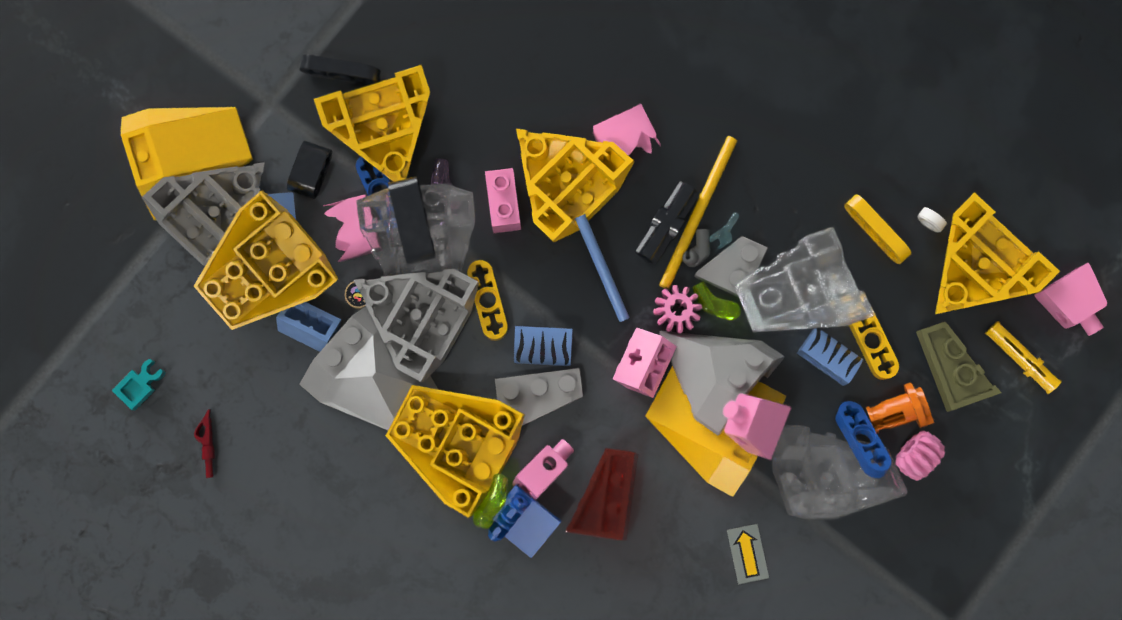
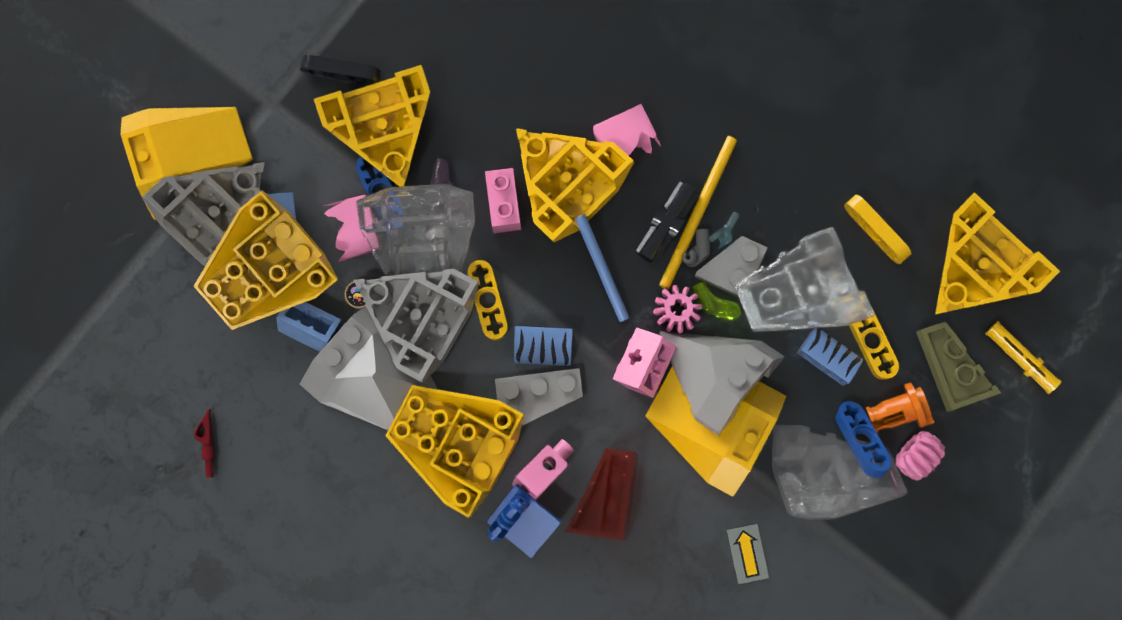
(136, 387): teal plate -> none
(309, 169): black beam -> none
(412, 220): black beam -> none
(492, 502): clear neon green arm -> none
(755, 424): bright pink torso -> none
(932, 220): white tile -> none
(1075, 299): bright pink torso -> none

